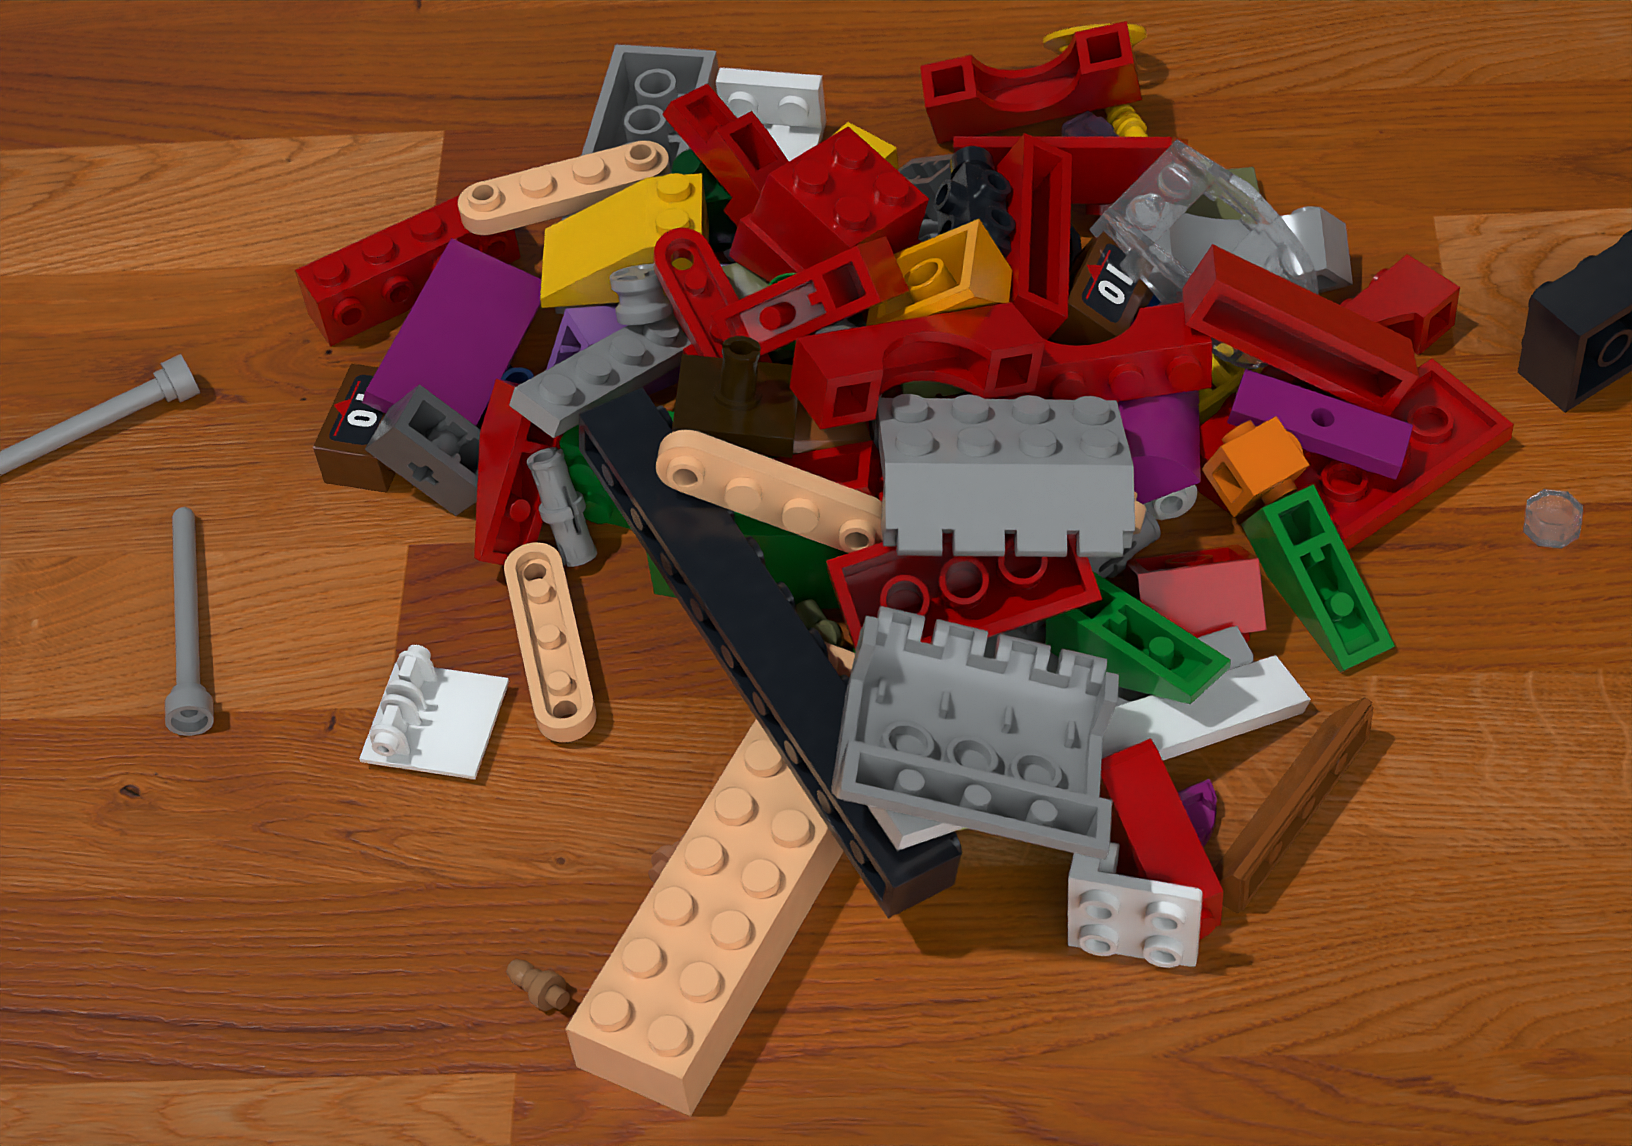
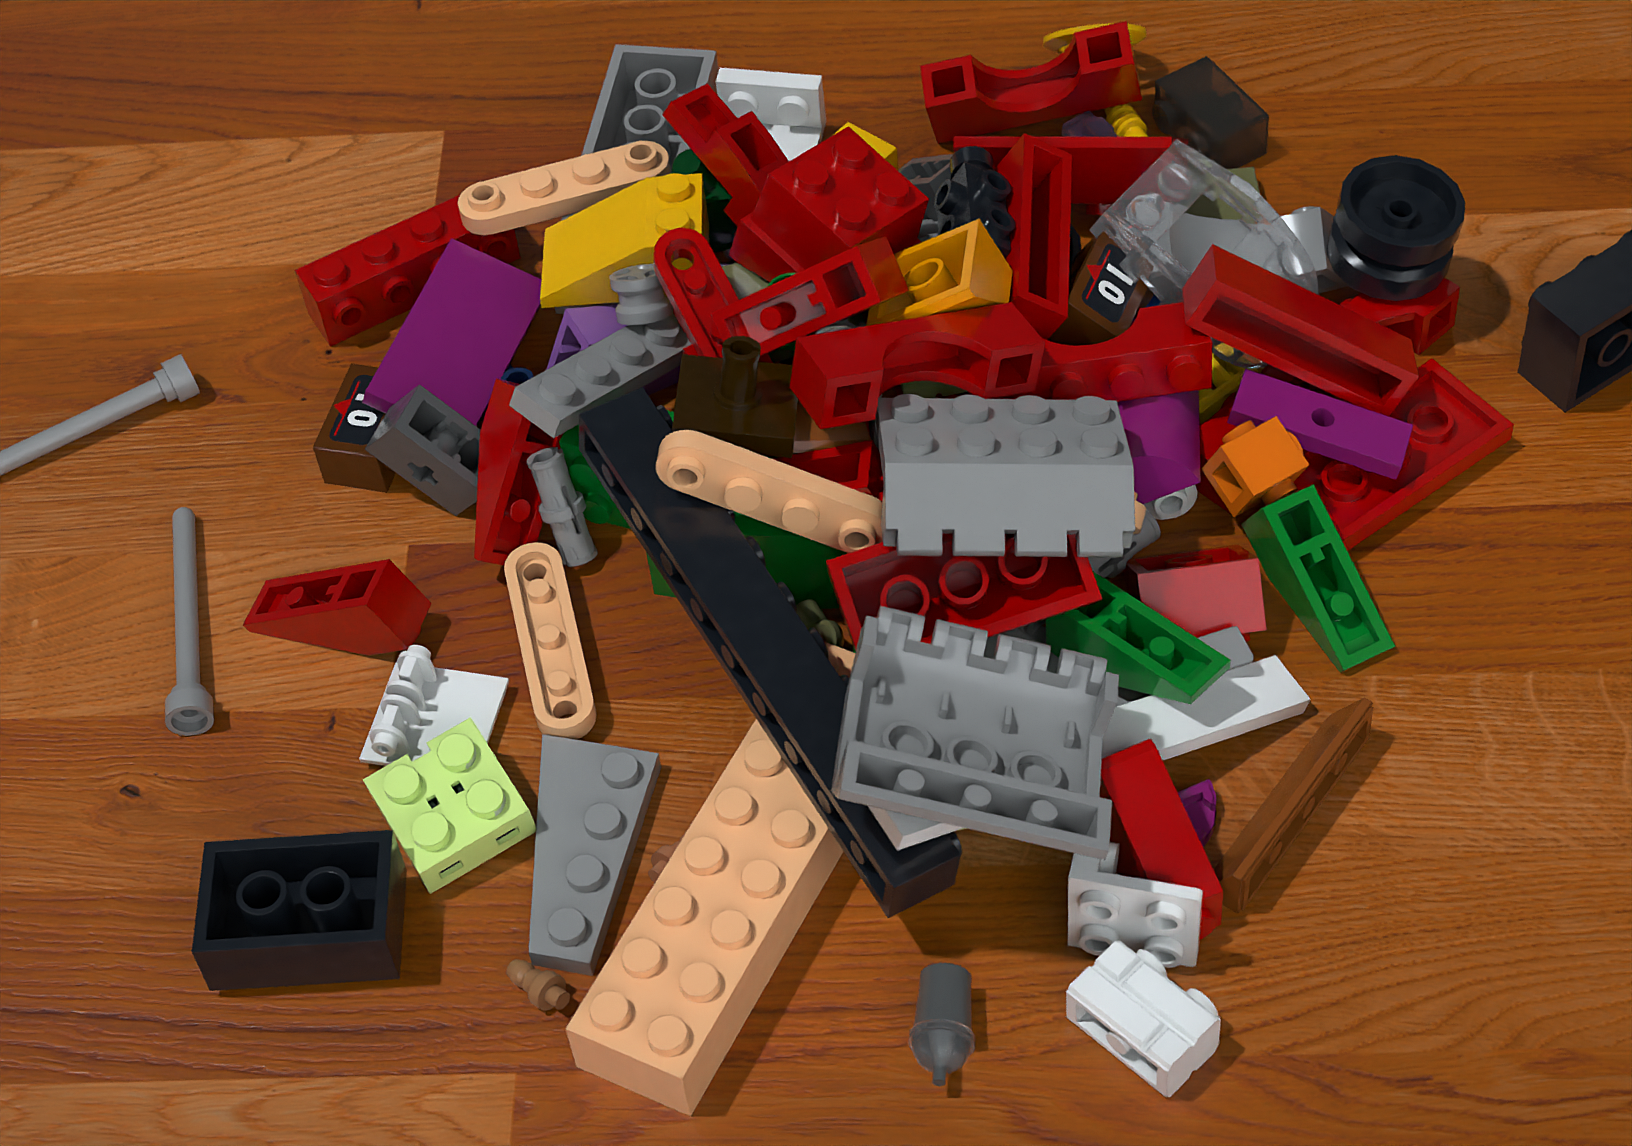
(300, 910): none -> black brick
(343, 608): none -> red slope
(451, 805): none -> yellowish green piece
(585, 838): none -> light grey wing
(943, 1021): none -> piece
(1144, 1016): none -> white brick
(1211, 113): none -> clear smoke brick
(1395, 227): none -> black wheel
(1553, 518): clear tile -> none

